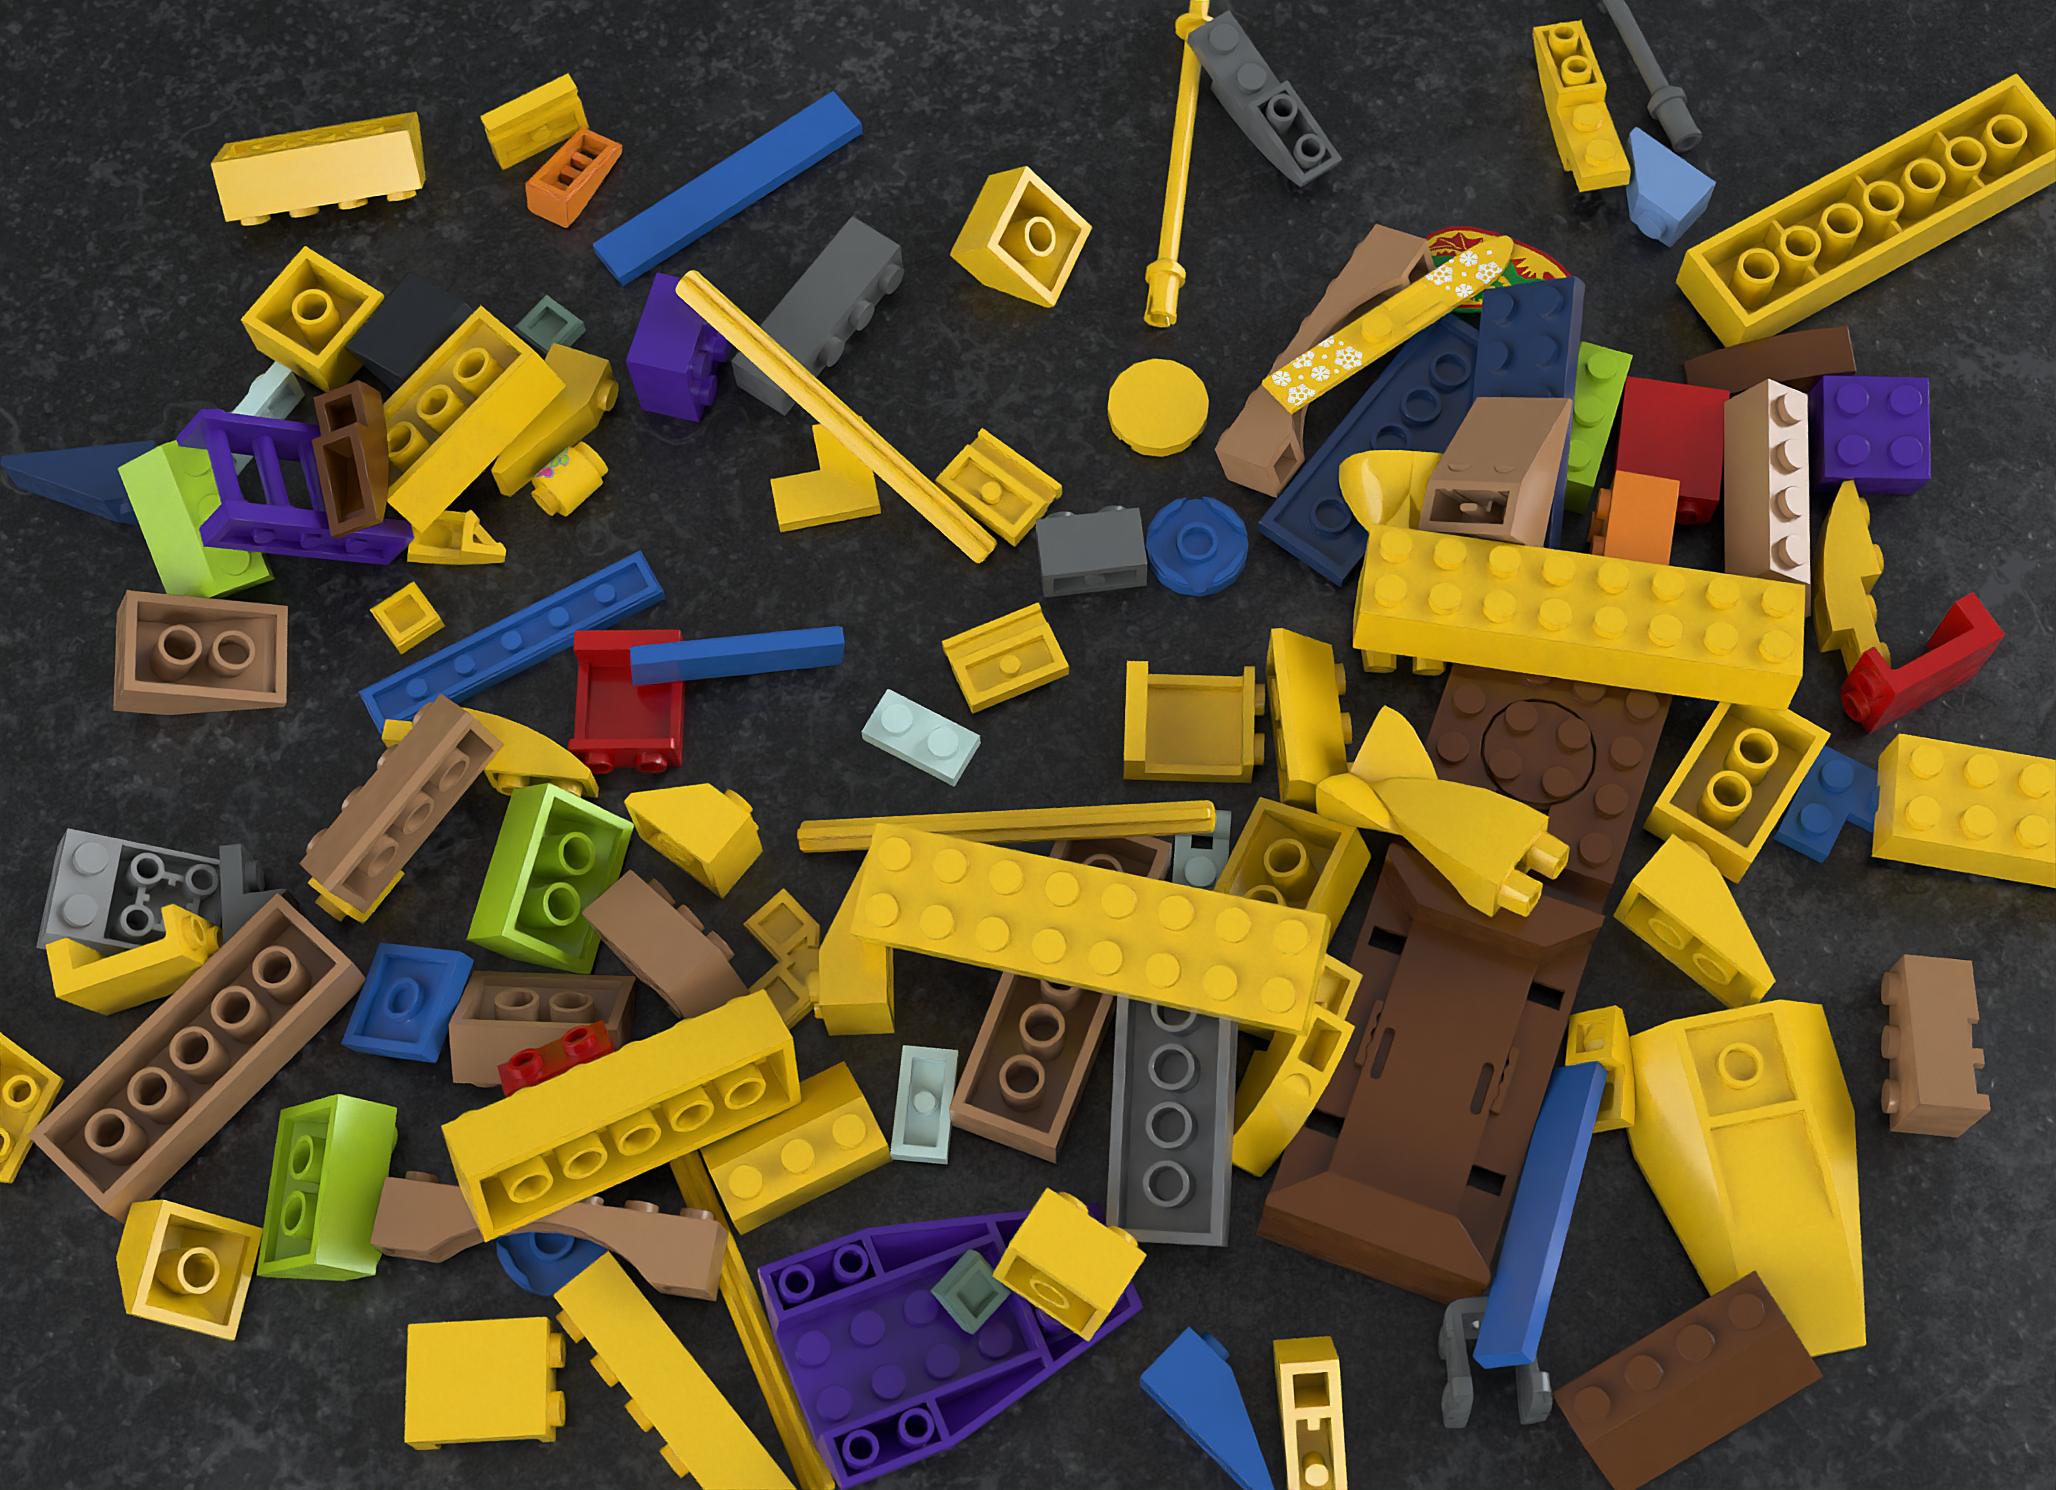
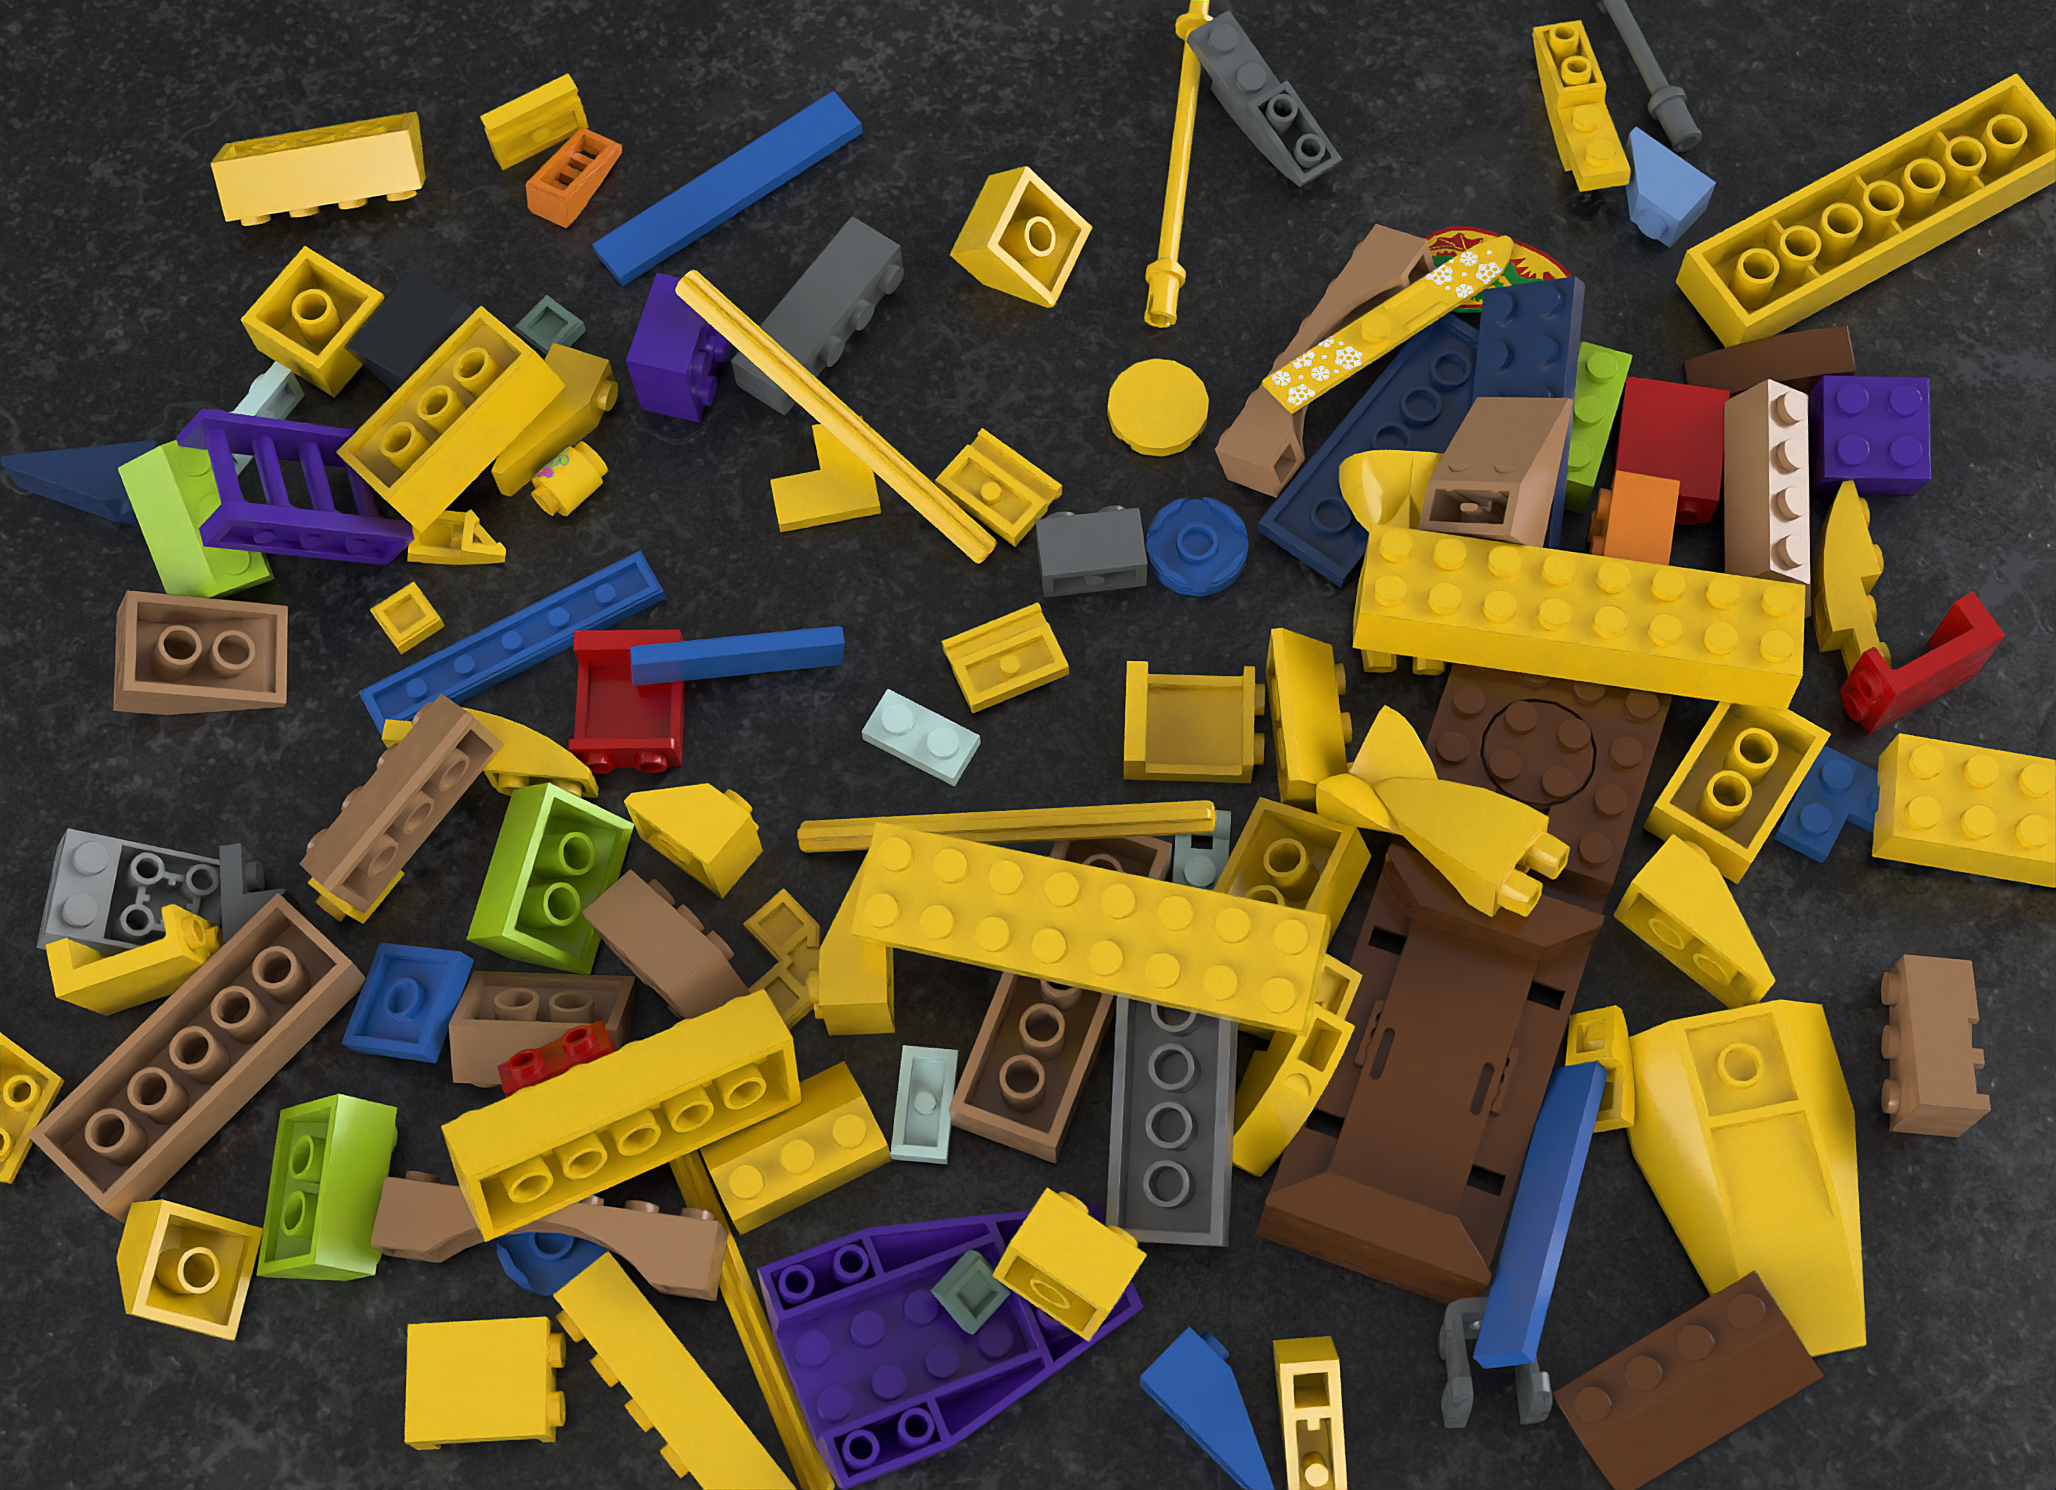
(352, 457): reddish brown slope -> none

